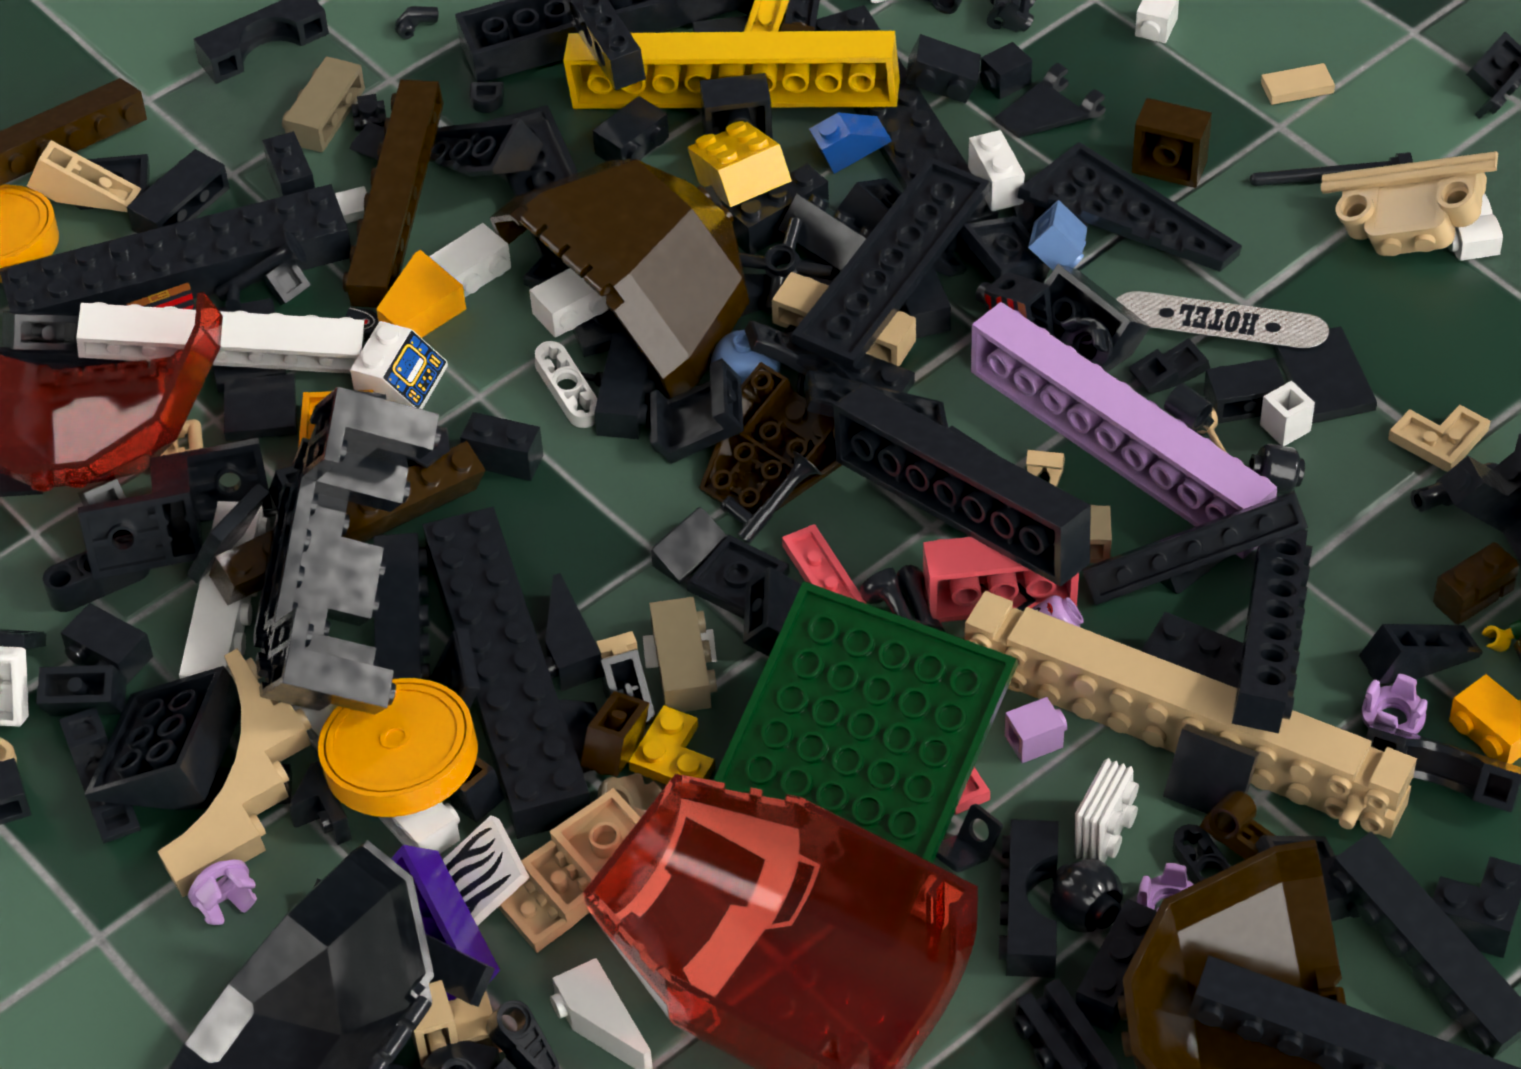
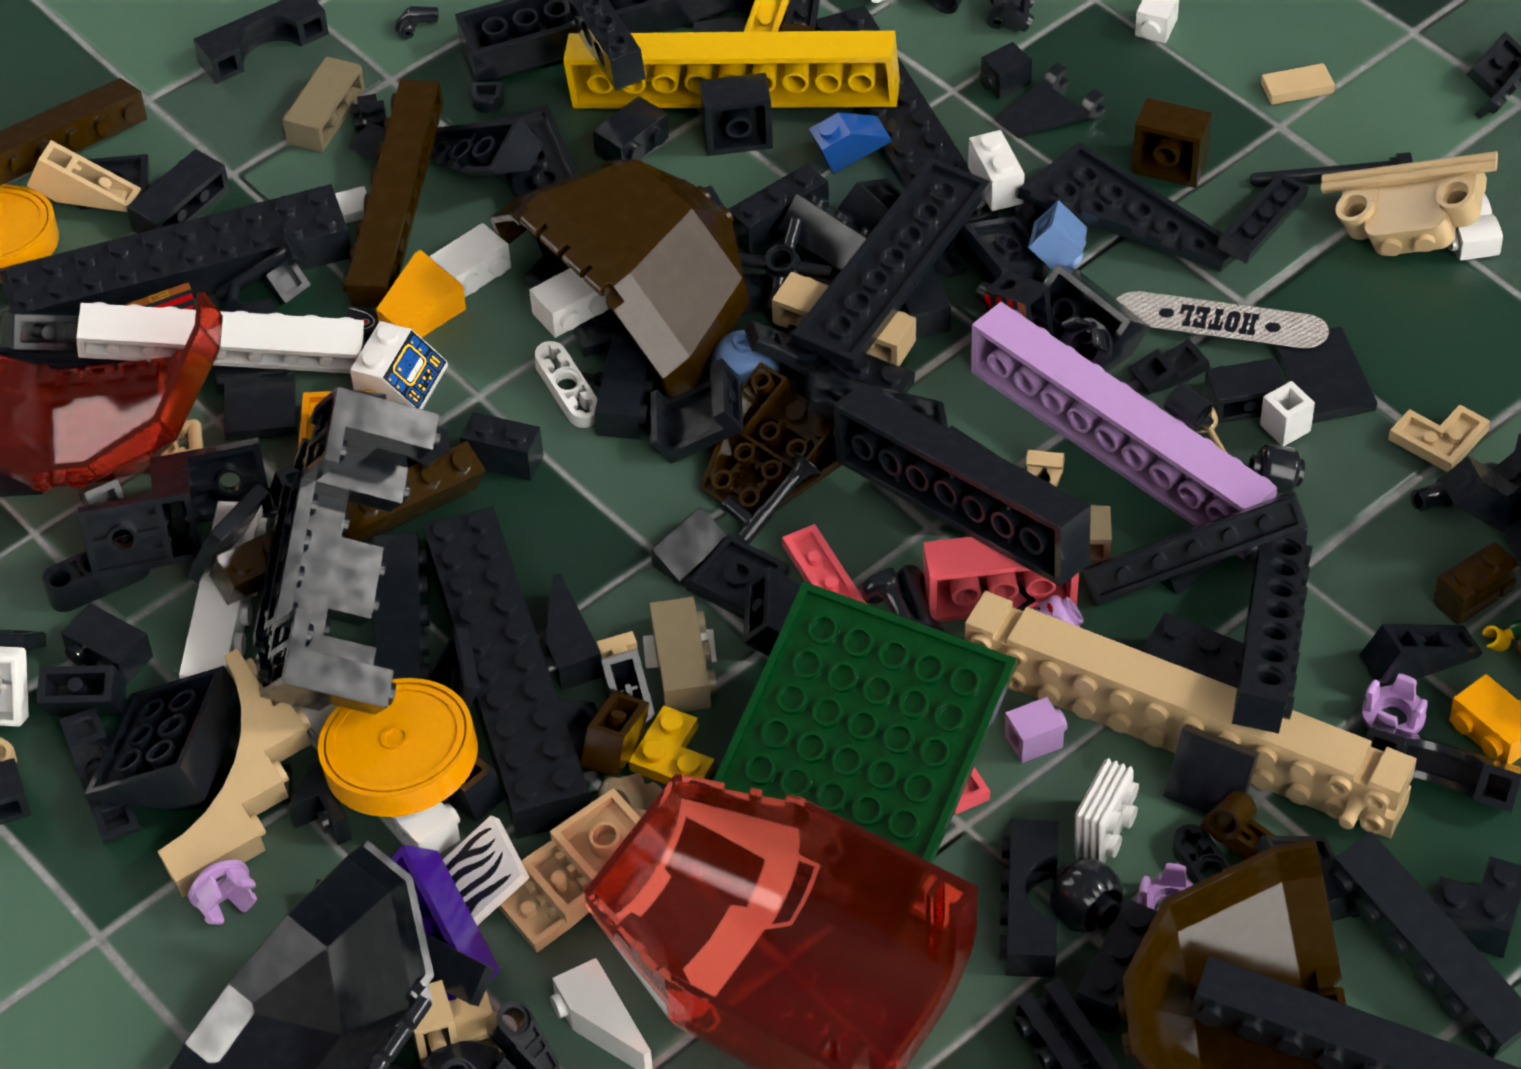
(287, 164): black brick -> none
(739, 163): yellow brick -> none
(943, 68): black brick -> none
(965, 848): black bracket -> none
(1262, 218): none -> black plate

